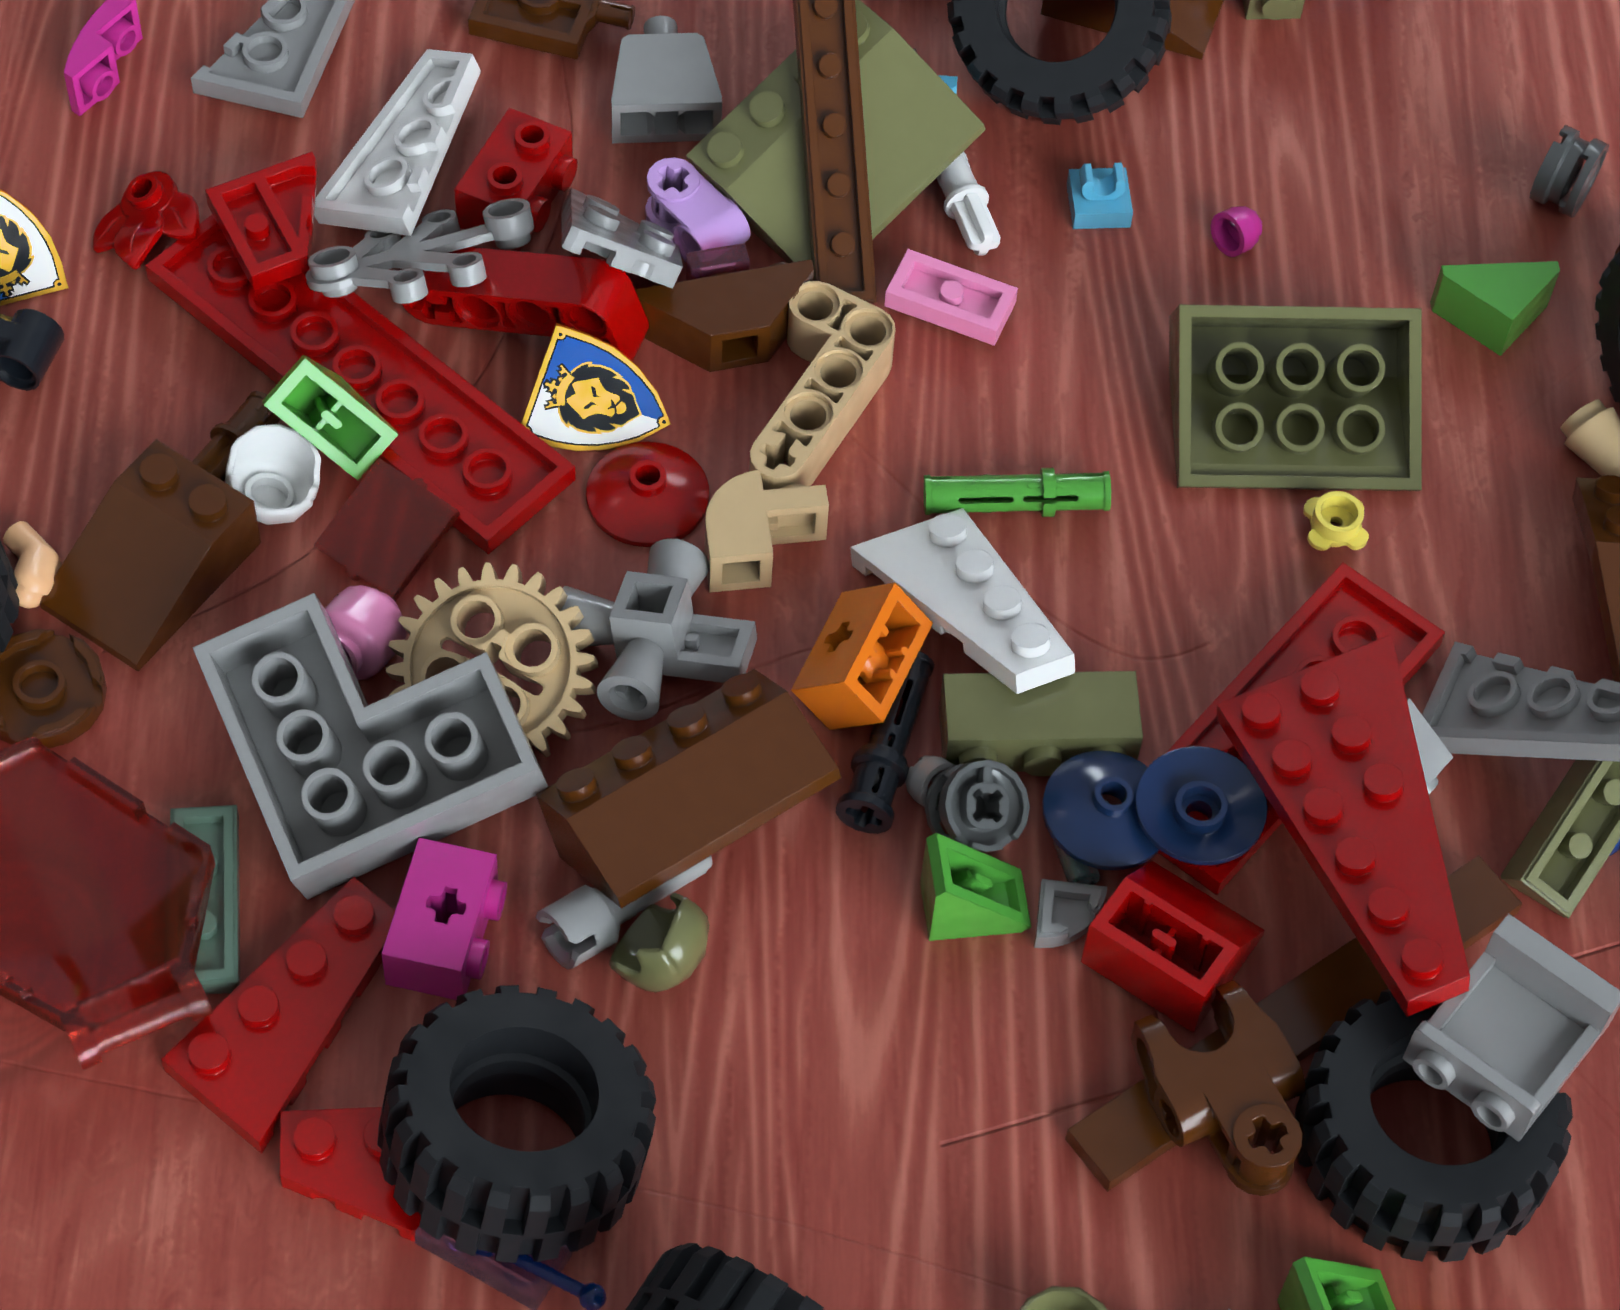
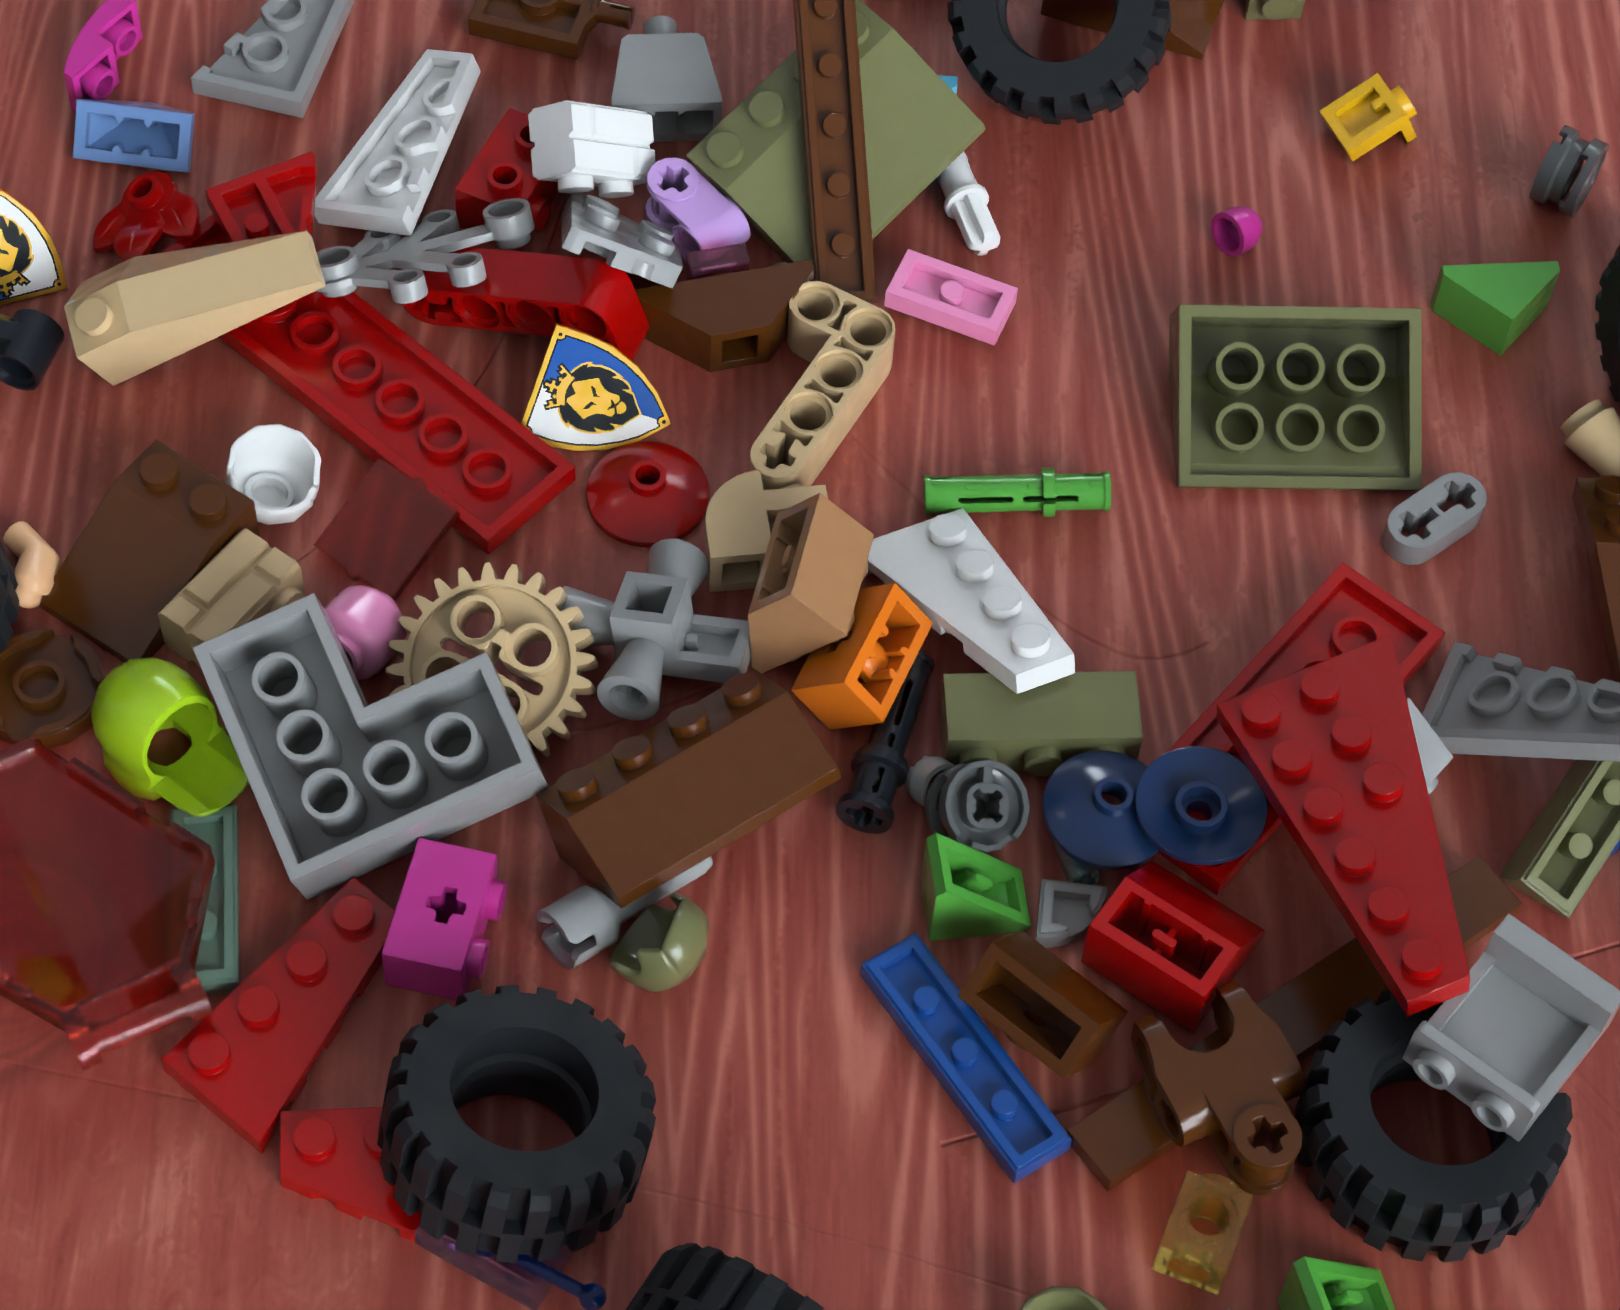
(134, 134): none -> medium blue slope
(158, 696): none -> lime piece
(184, 298): none -> tan wedge
(216, 453): reddish brown axle -> none
(231, 590): none -> tan brick
(330, 416): bright green slope -> none
(591, 147): none -> white brick
(807, 582): none -> medium nougat slope
(965, 1058): none -> blue tile
(1042, 1004): none -> reddish brown brick
(1099, 197): medium azure tile -> none
(1193, 1255): none -> clear yellow brick
(1338, 508): light yellow plate -> none
(1369, 116): none -> yellow bracket
(1427, 509): none -> light grey beam

